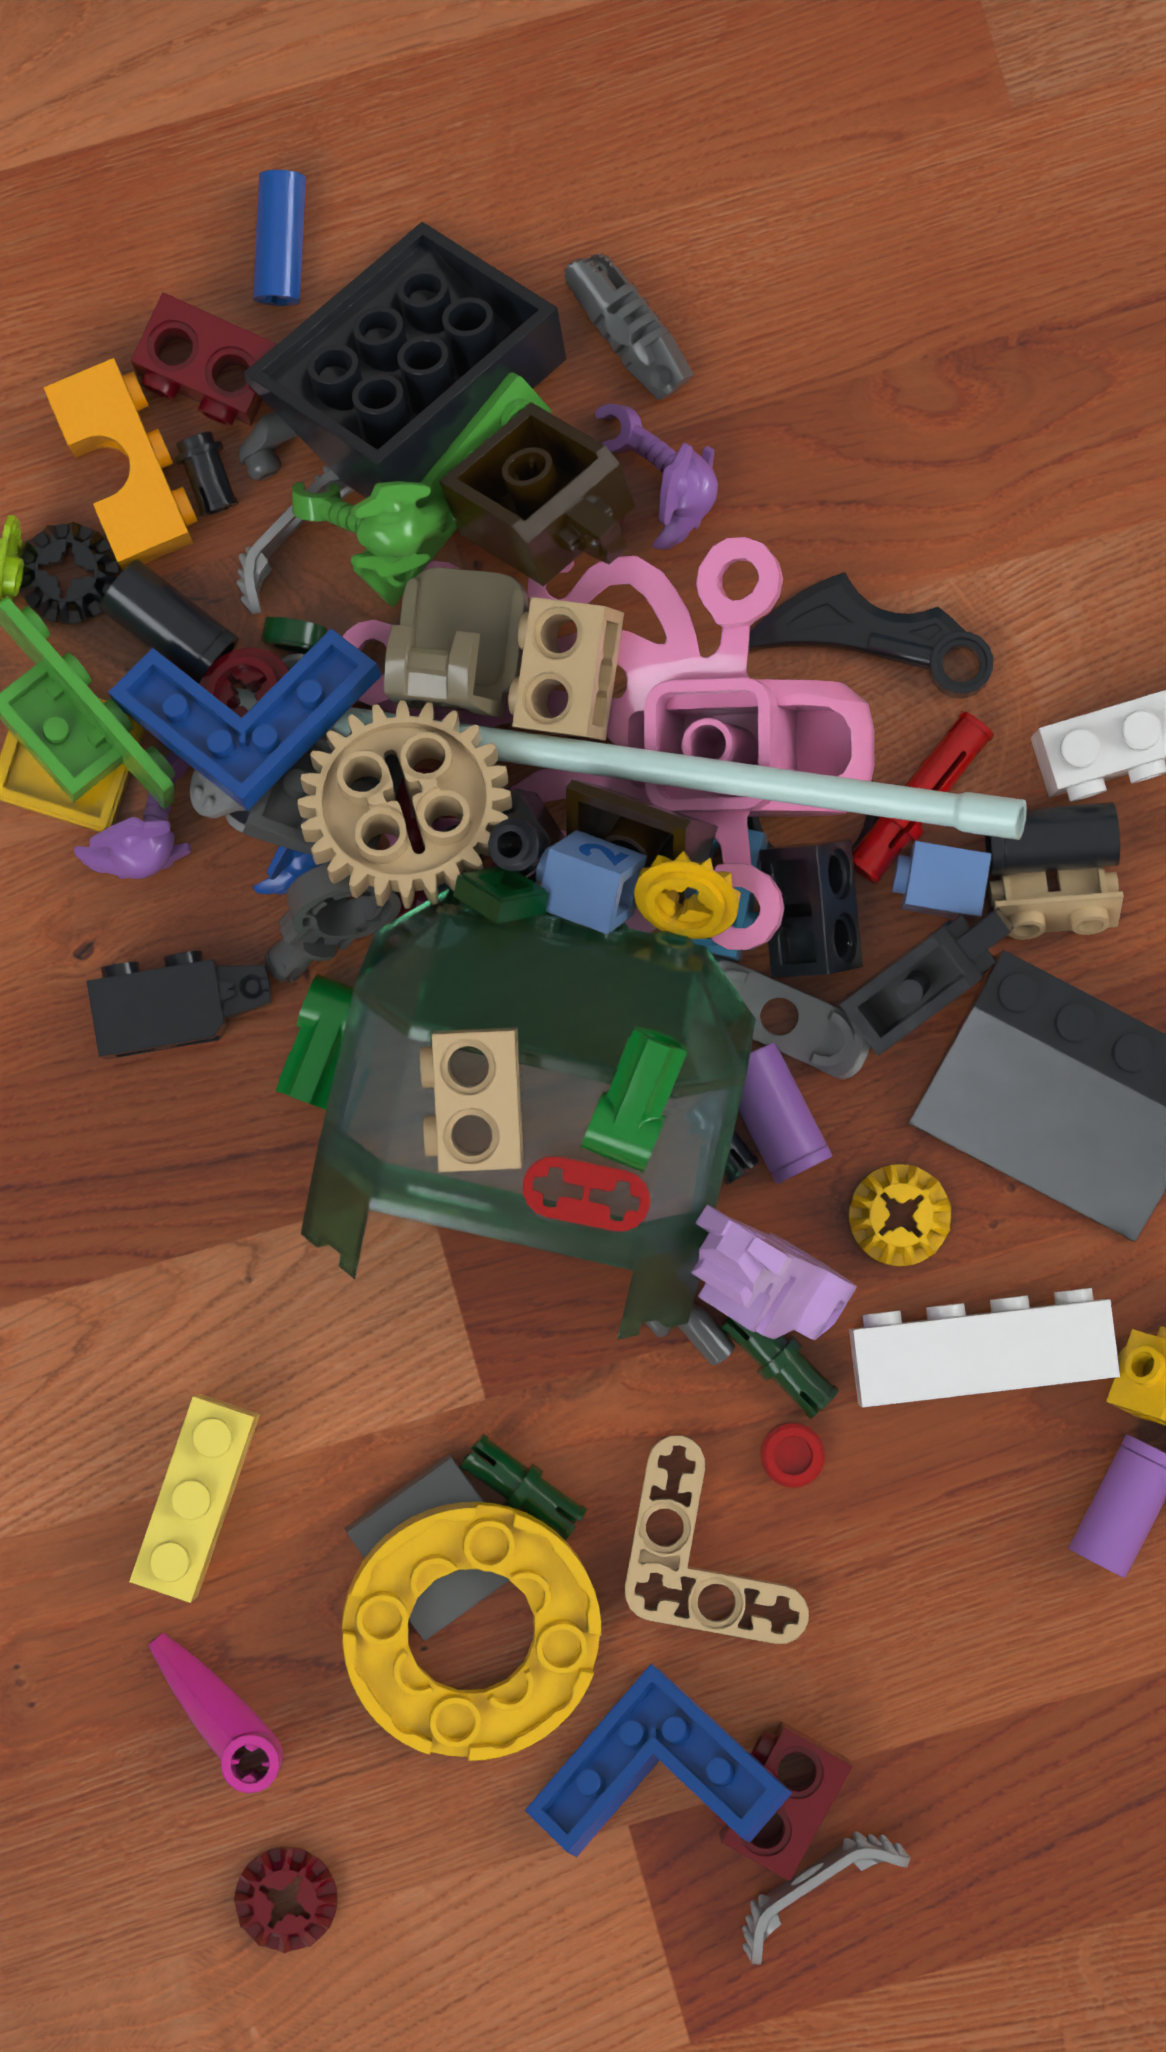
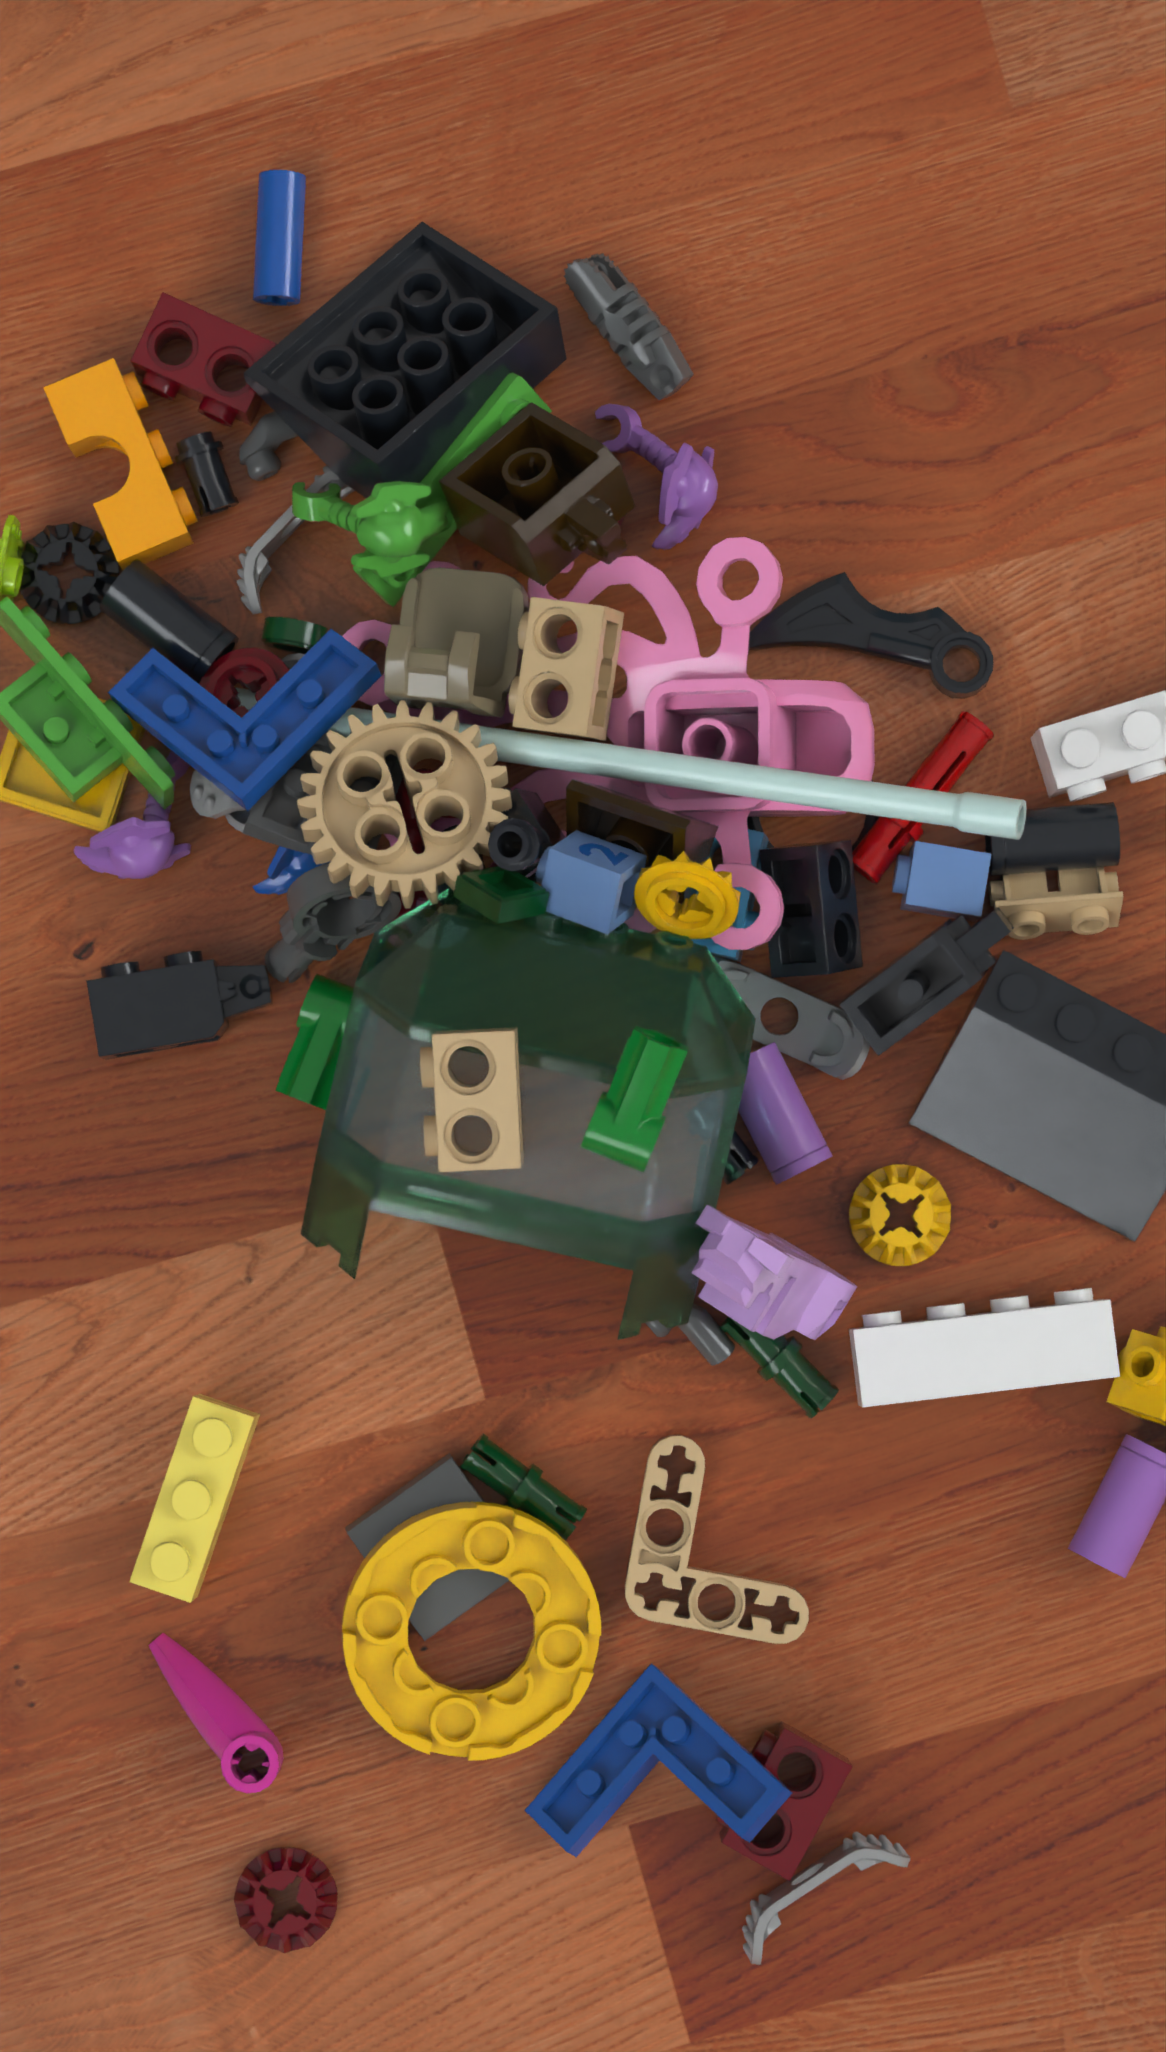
(590, 1177): red beam -> none
(792, 1455): red tile -> none

